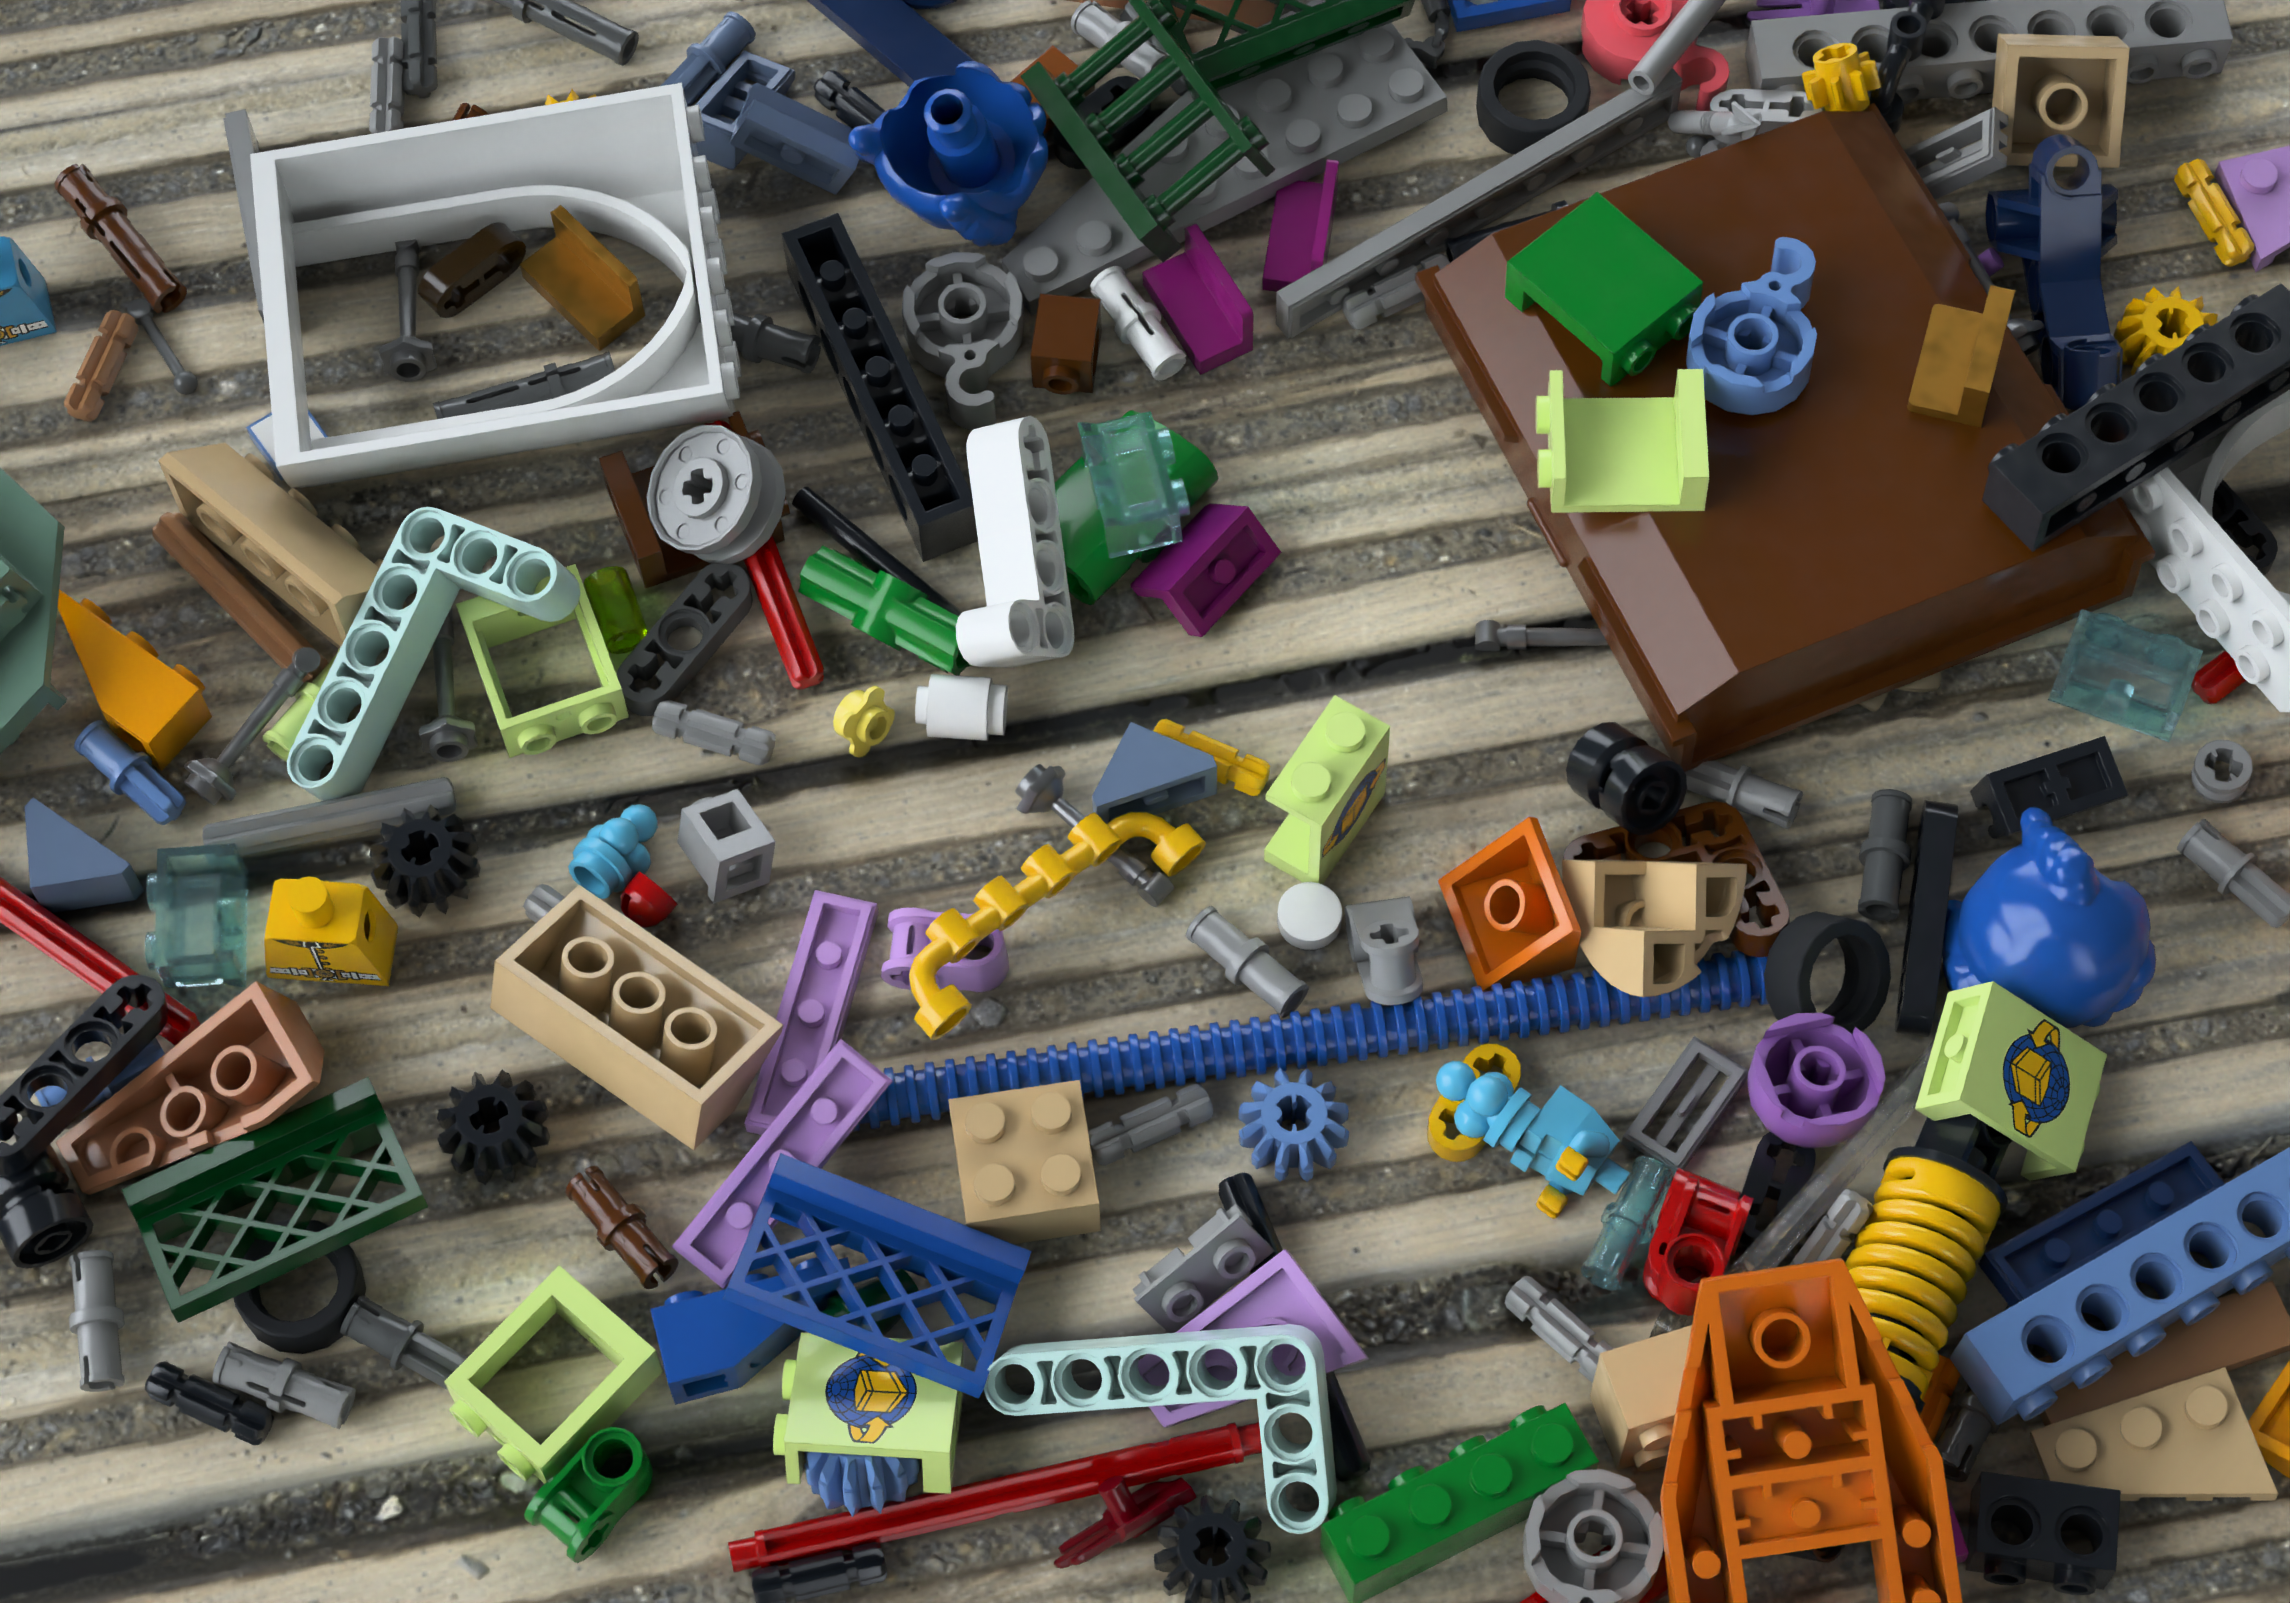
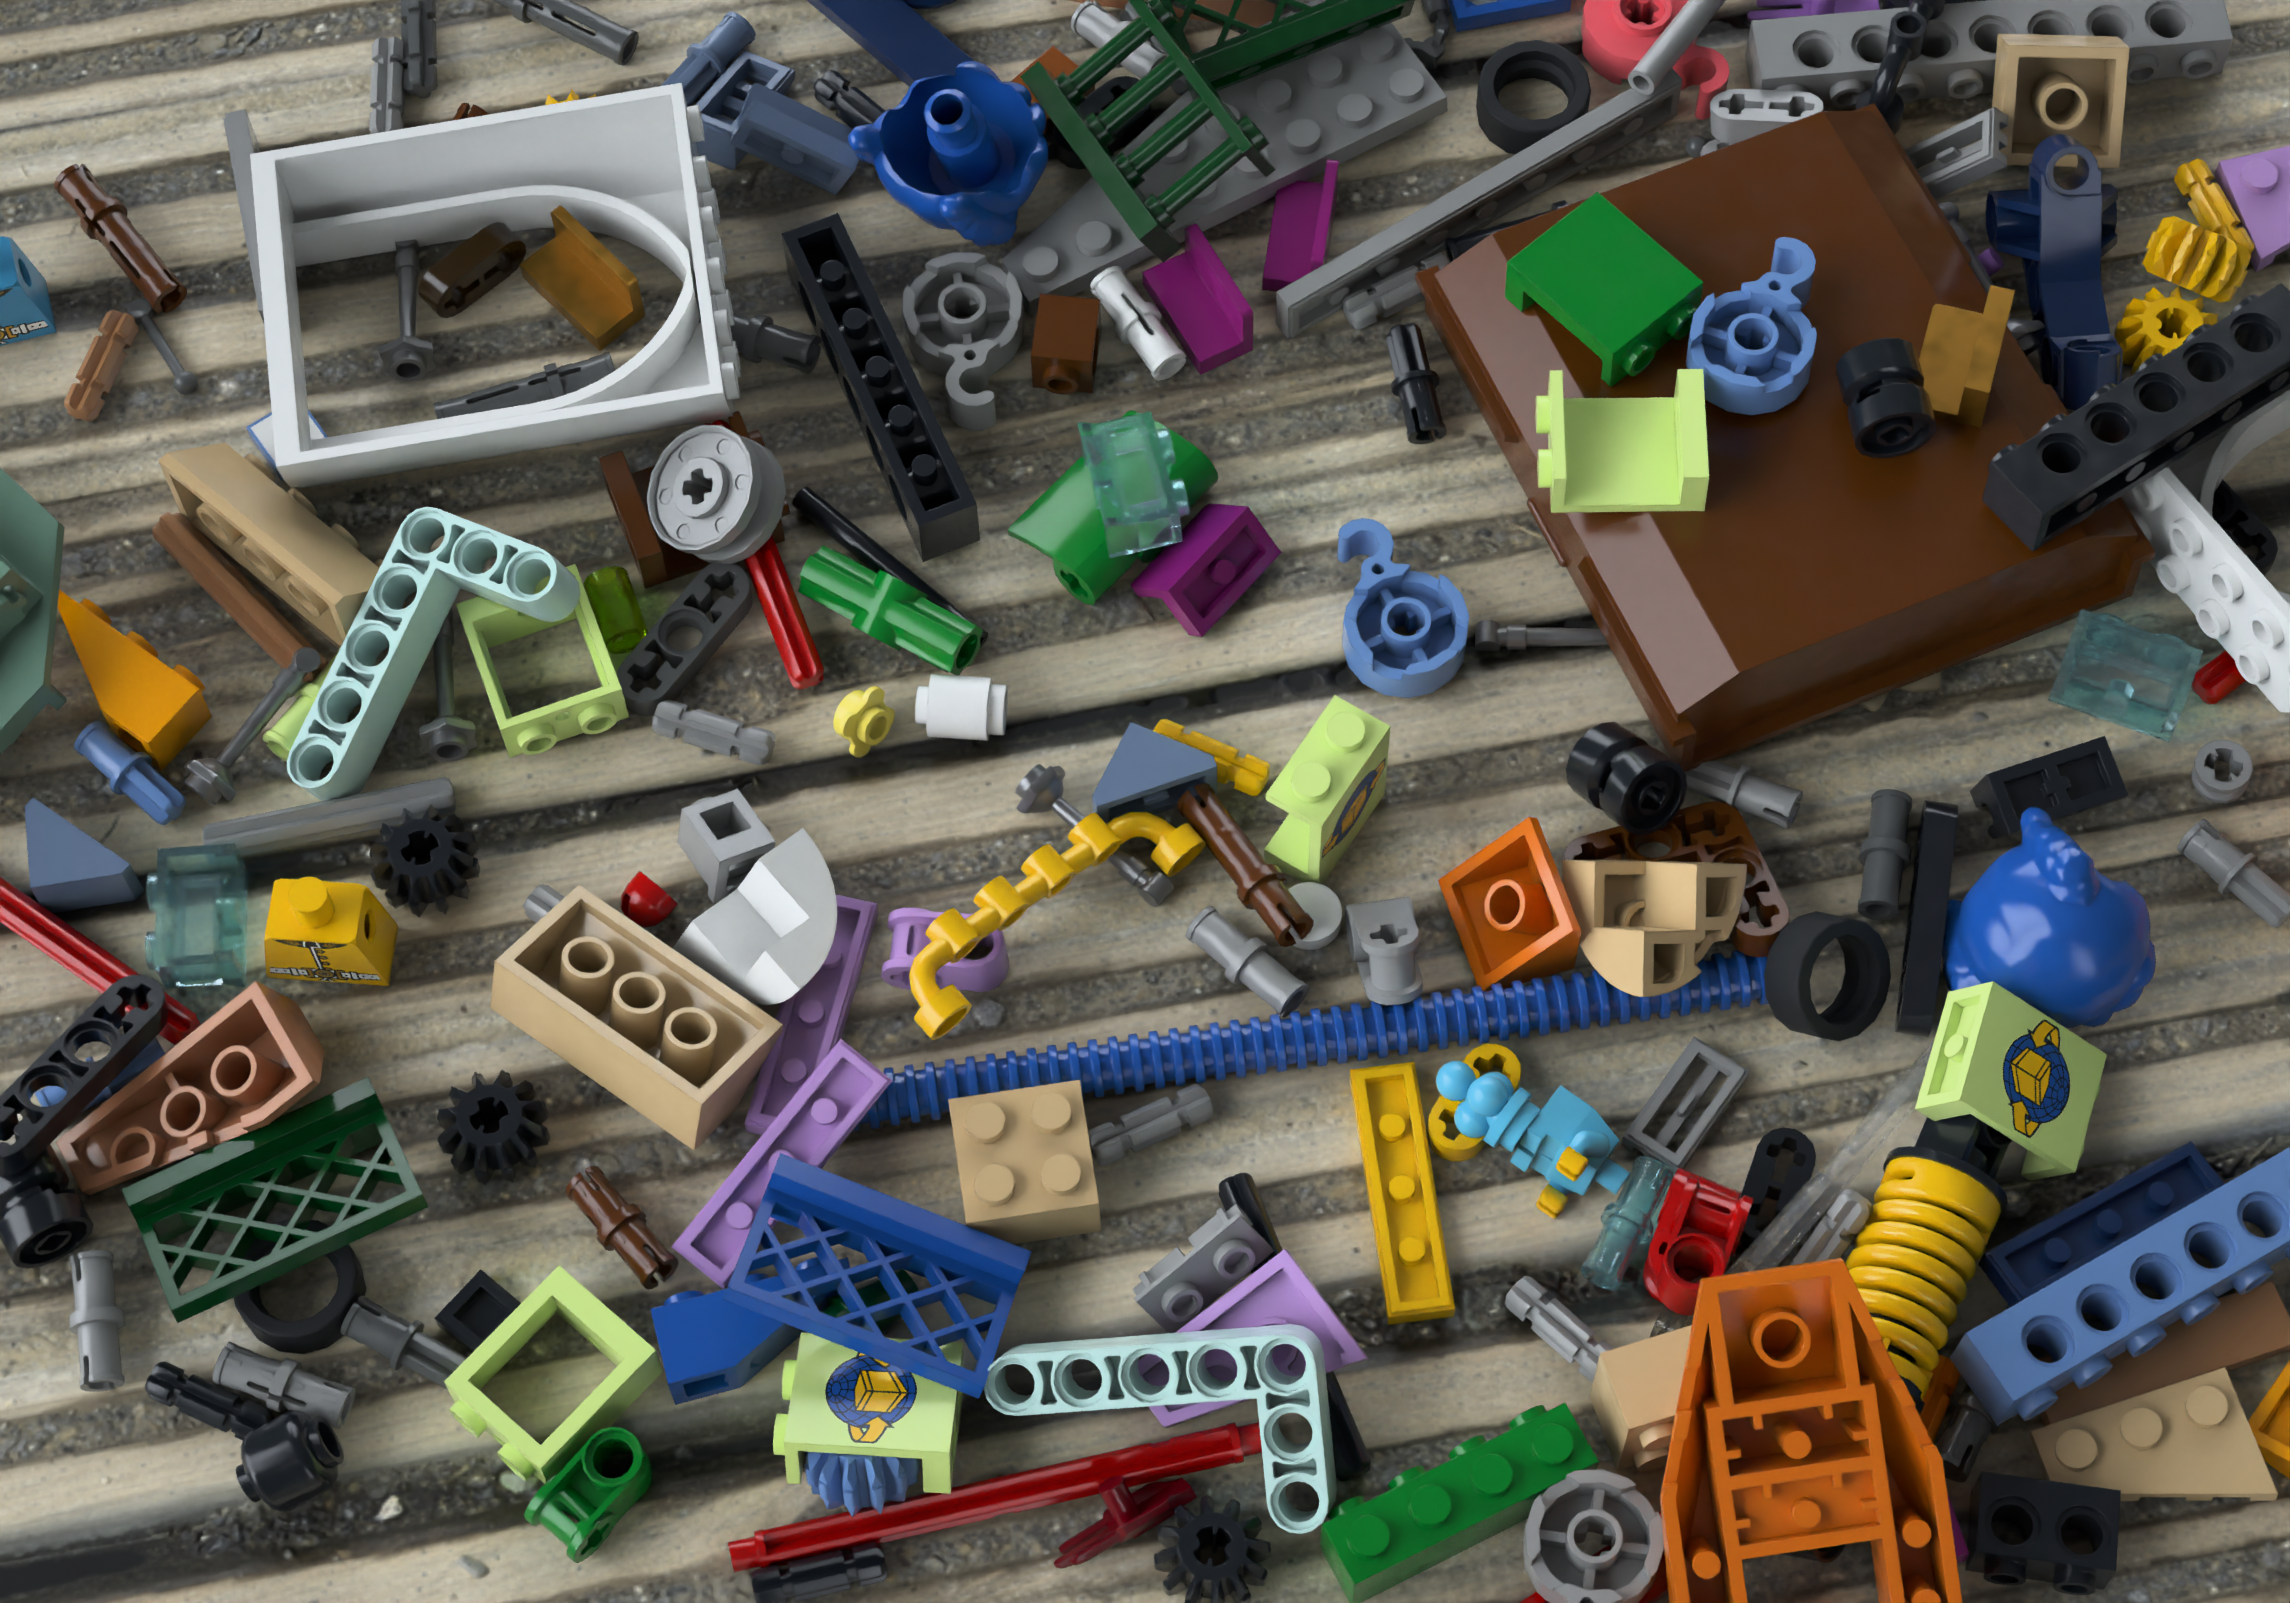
(289, 1460): none -> black head
(476, 1311): none -> black tile
(614, 852): medium azure piece -> none
(772, 928): none -> white brick
(1019, 549): white beam -> none
(1259, 883): none -> reddish brown pin
(1293, 1148): medium blue gear -> none
(1394, 598): none -> medium blue piece
(1401, 1193): none -> yellow tile
(1415, 384): none -> black axle
(1723, 123): light grey piece -> none
(1814, 1080): medium lavender cylinder -> none
(1841, 78): yellow gear -> none
(1885, 398): none -> black wheel
(2196, 259): none -> yellow gear

